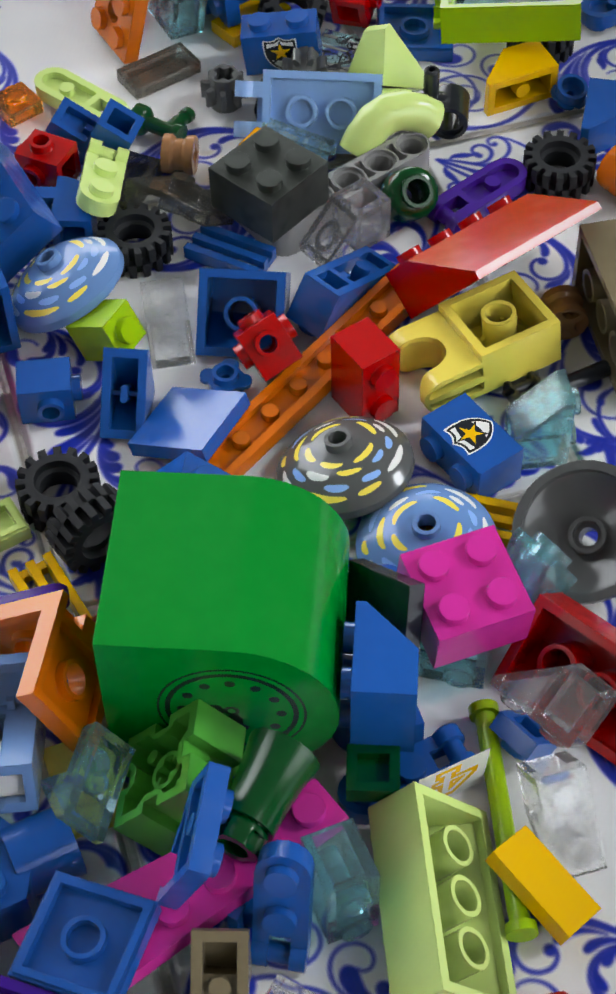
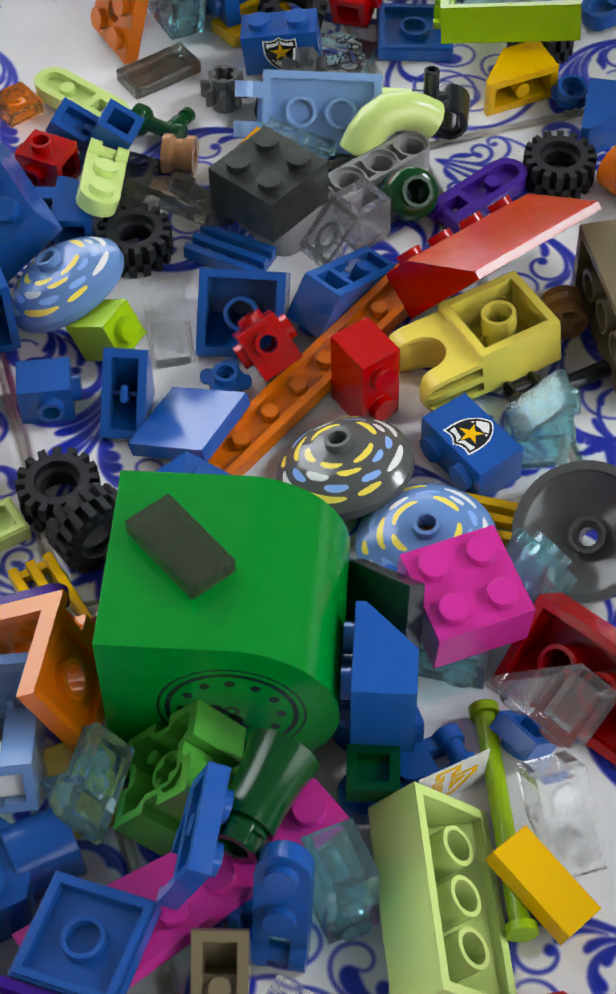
(180, 546): none -> clear smoke tile
(386, 54): yellowish green slope -> none

